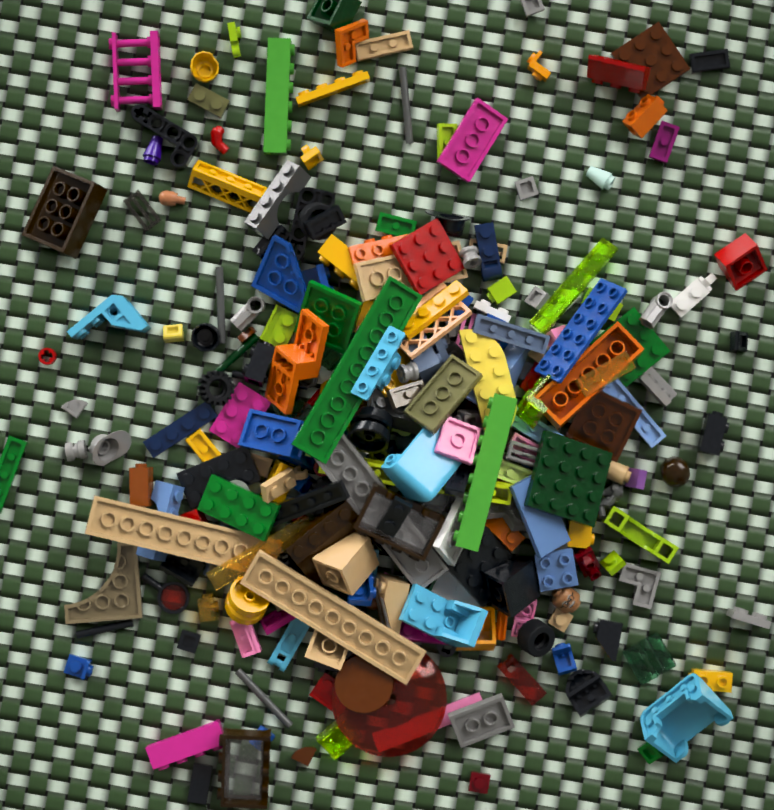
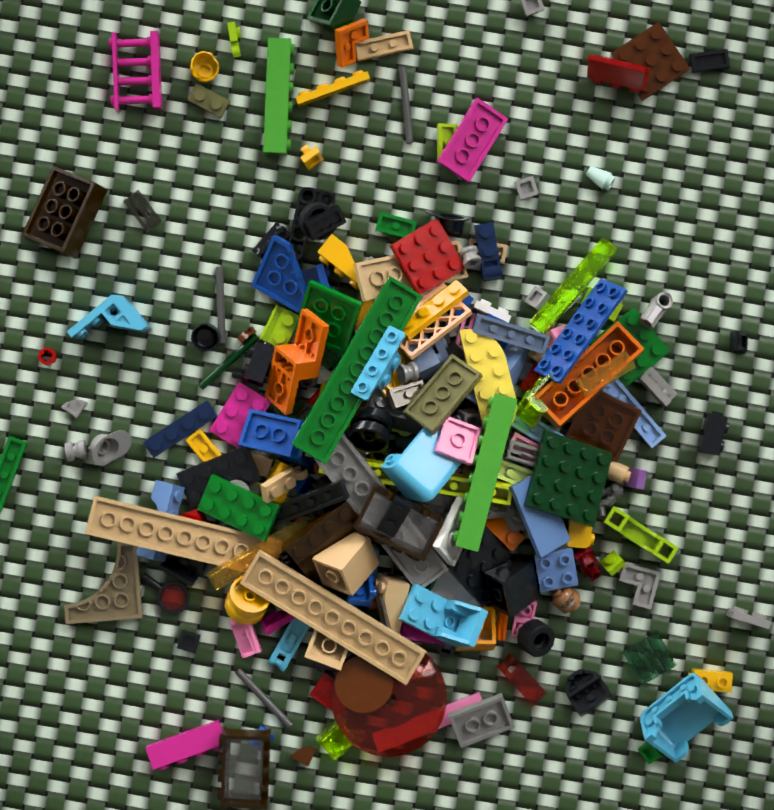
(79, 667): blue bracket -> none
(104, 628): black bar -> none
(141, 485): dark orange brick -> none
(153, 151): dark purple cone -> none
(163, 132): black beam -> none
(170, 198): nougat cylinder -> none
(173, 333): light yellow slope -> none
(200, 783): black tile -> none
(207, 608): clear yellow brick -> none
(216, 140): red arm -> none
(226, 387): black tyre -> none
(228, 183): yellow fence -> none
(247, 314): light grey piece -> none
(264, 215): dark grey arch -> none
(373, 249): orange bracket -> none
(458, 481): black plate -> none
(479, 782): dark red plate -> none
(500, 291): lime brick -> none
(538, 71): light orange bracket -> none
(560, 620): tan plate -> none
(563, 658): blue bracket -> none
(608, 635): black slope -> none
(645, 115): orange brick -> none
(664, 142): magenta plate -> none
(675, 471): dark brown hair -> none
(692, 294): white hinge -> none
(741, 261): red slope -> none

